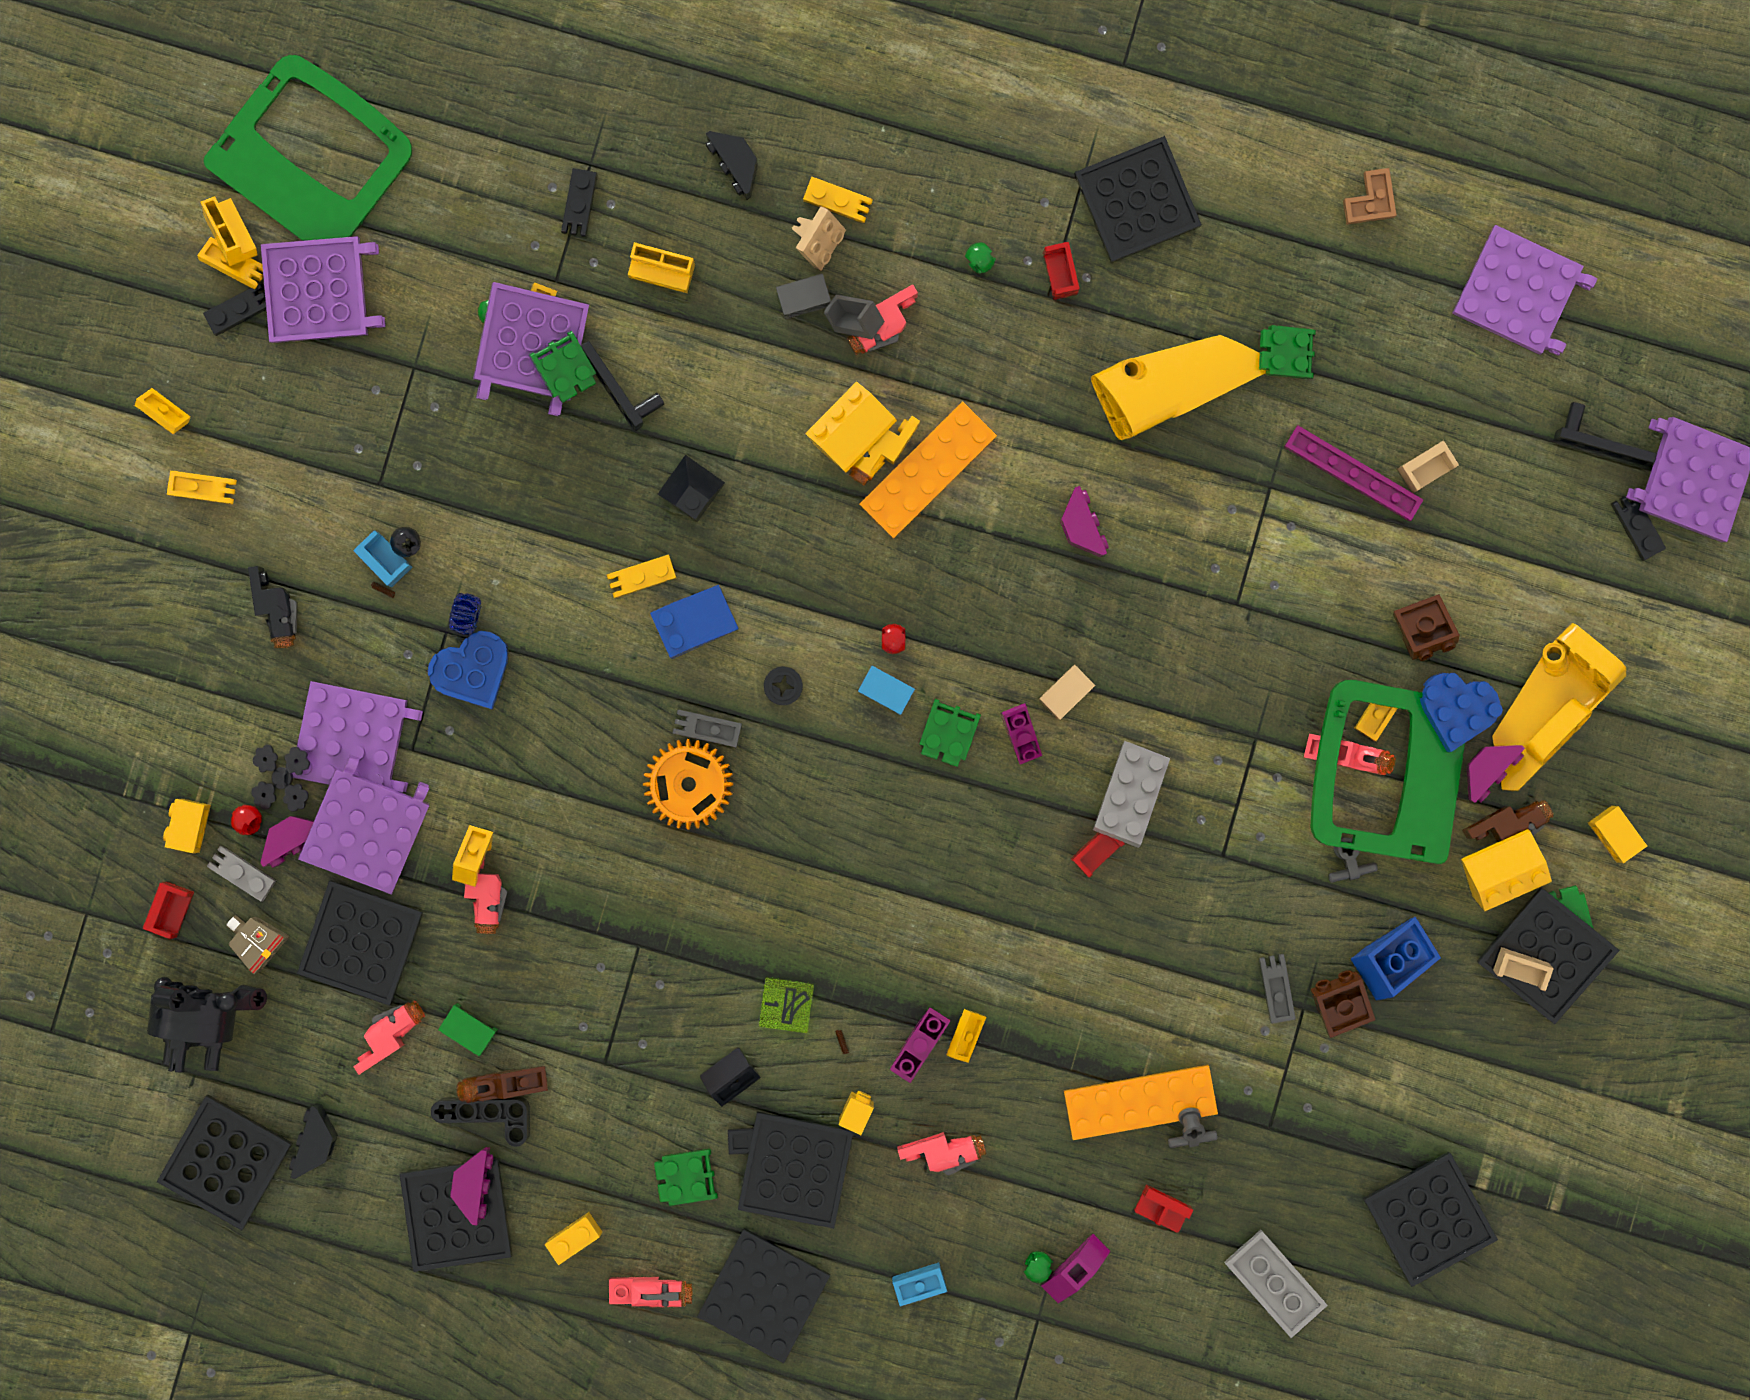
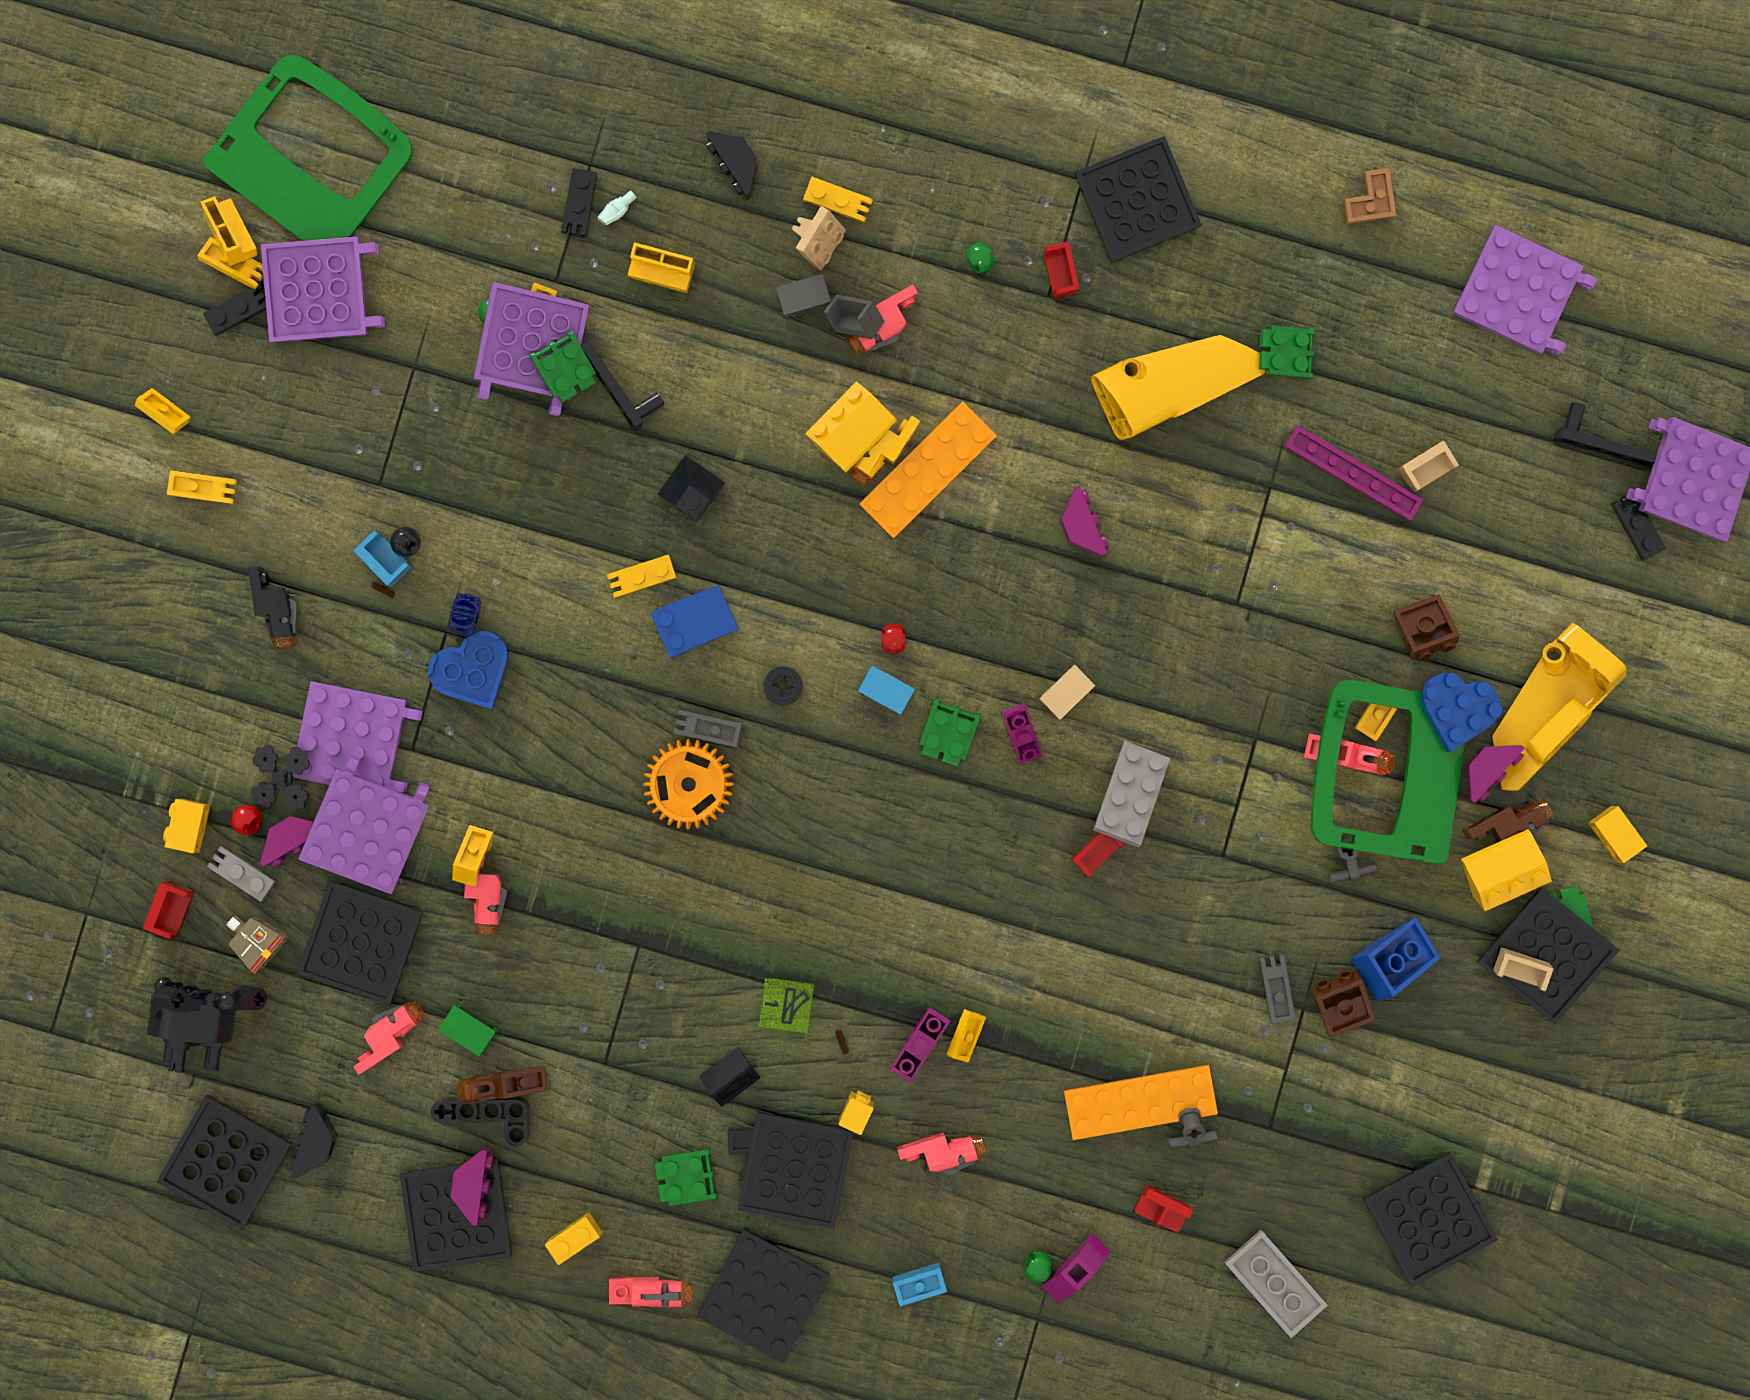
(616, 208): none -> light aqua piece

